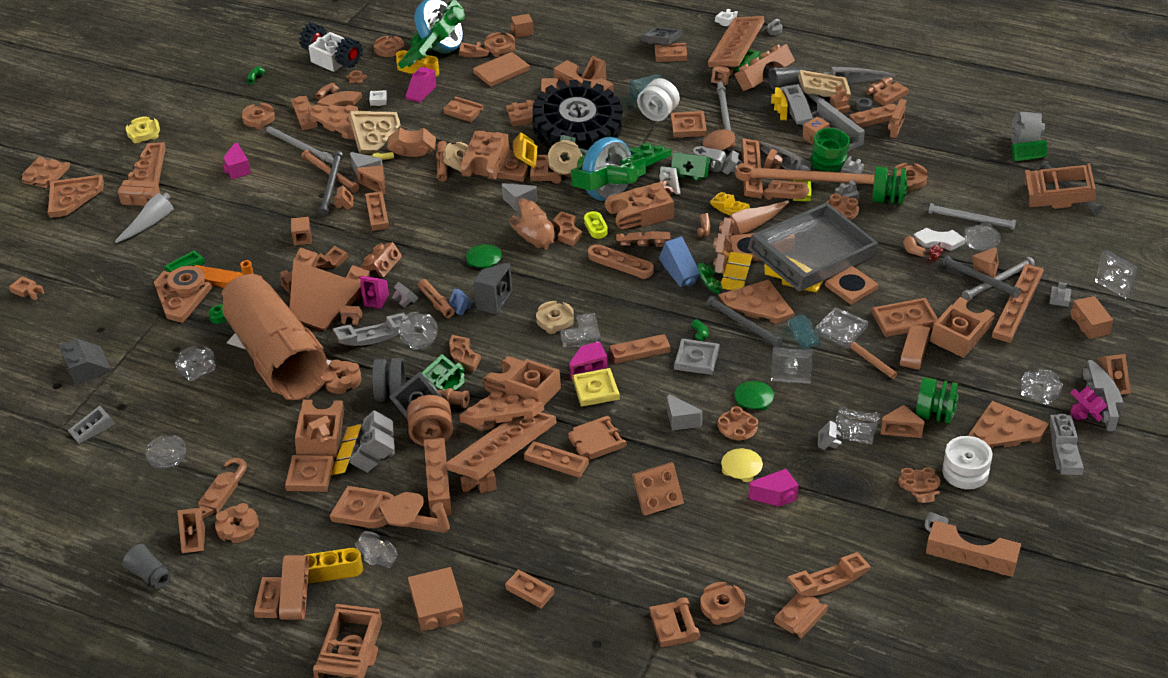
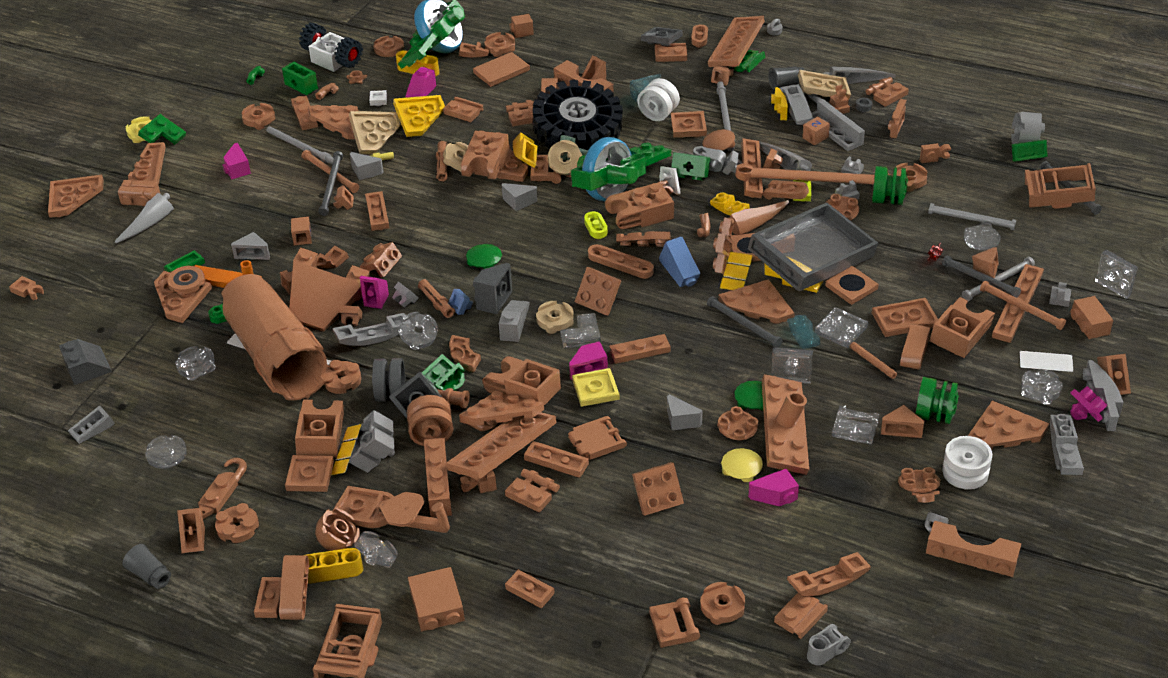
(44, 171): nougat plate -> none
(160, 127): none -> green plate
(250, 247): none -> light grey slope
(300, 78): none -> green brick
(319, 429): nougat tile -> none
(336, 530): none -> nougat cylinder
(341, 98): nougat tile -> none
(372, 177): nougat slope -> none
(411, 142): nougat brick -> none
(418, 113): none -> yellow plate
(513, 320): none -> light grey slope
(530, 495): none -> nougat plate
(533, 224): nougat head -> none
(568, 232): nougat tile -> none
(597, 291): none -> nougat plate
(696, 356): light grey plate -> none
(699, 35): none -> nougat plate
(703, 330): green arm -> none
(706, 275): green dish -> none
(725, 18): white plate -> none
(752, 74): nougat arch -> none
(785, 424): none -> nougat plate
(826, 645): none -> light grey piece
(829, 150): green wheel -> none
(829, 436): light grey tile -> none
(873, 116): nougat plate -> none
(912, 248): nougat arm -> none
(932, 152): none -> nougat plate
(950, 240): white tile -> none
(1046, 361): none -> white sticker
(1059, 323): none -> nougat bar

